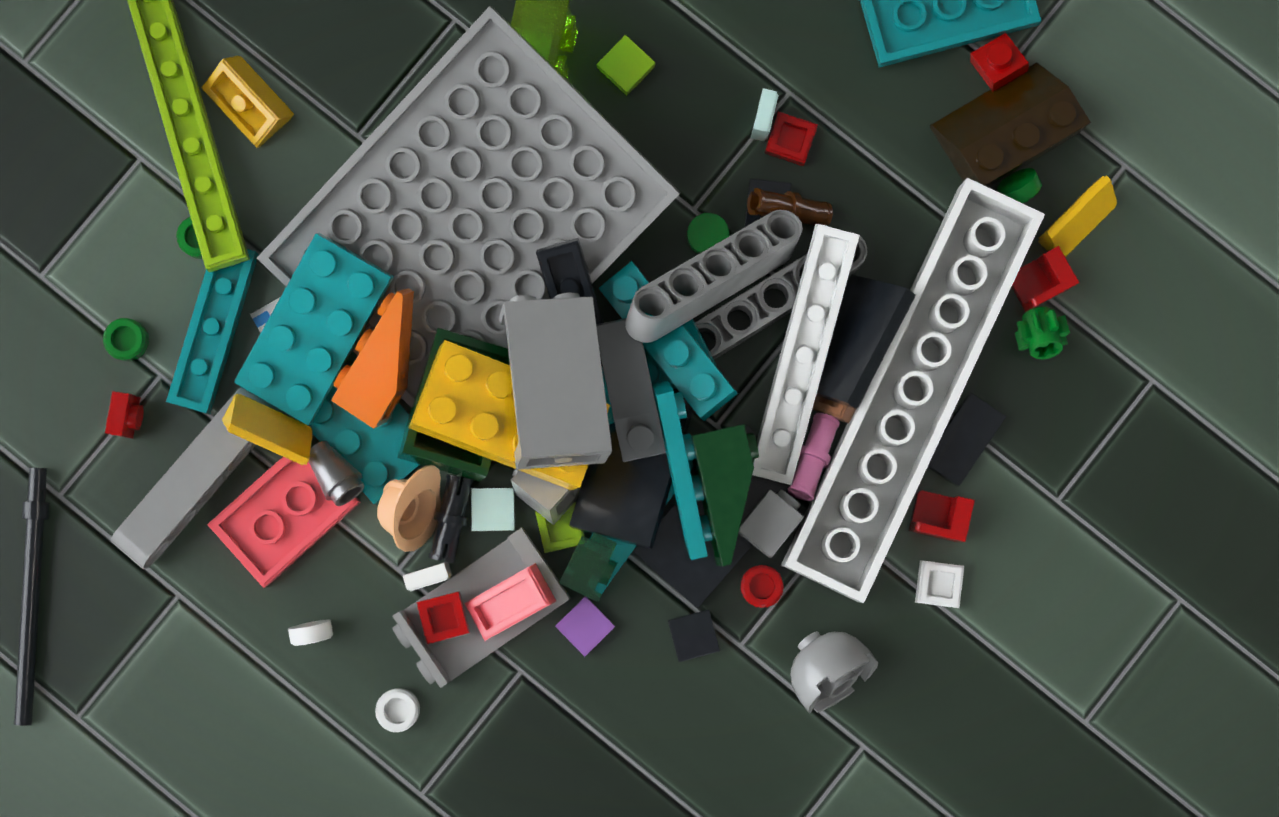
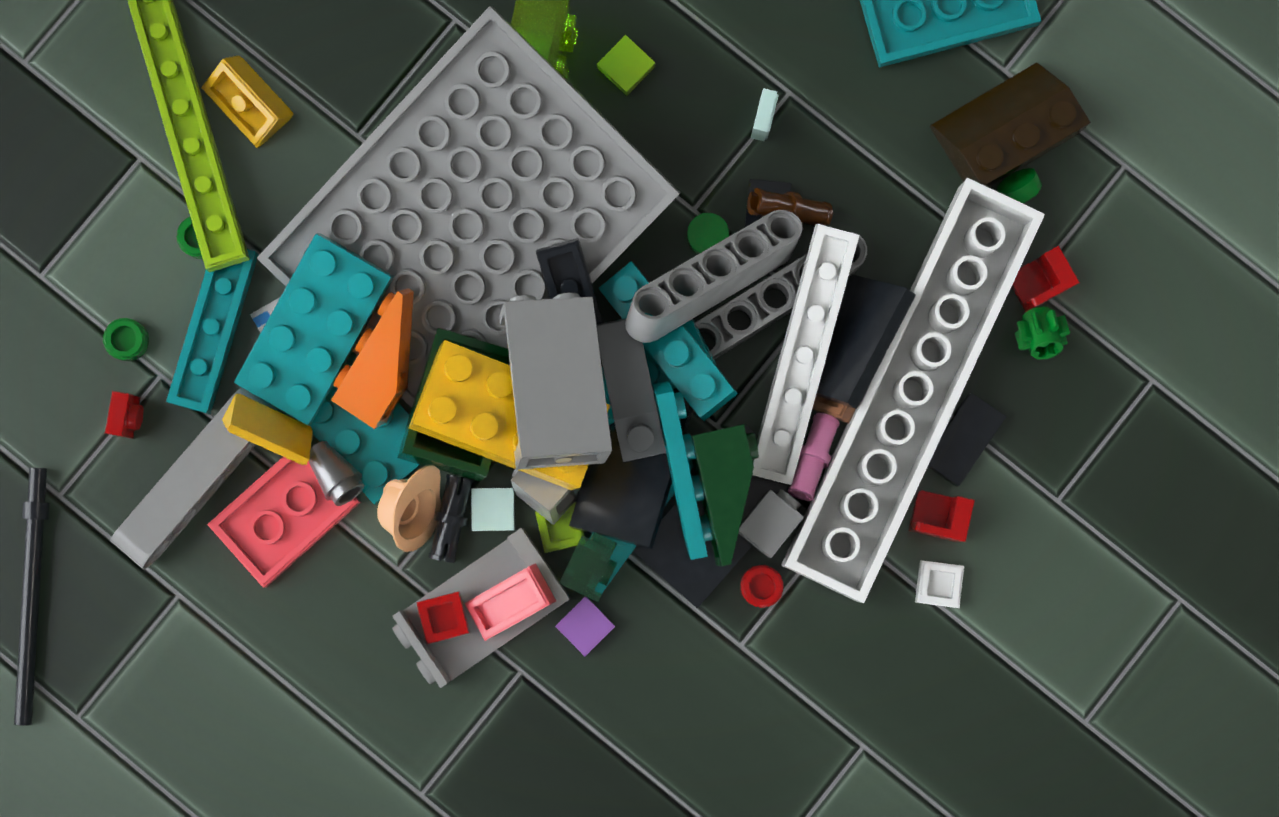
(310, 632): white tile -> none
(397, 710): white tile -> none
(427, 576): white tile -> none
(693, 635): black tile -> none
(791, 138): red tile -> none
(829, 668): light grey cylinder -> none
(999, 62): red plate -> none
(1081, 217): yellow slope -> none

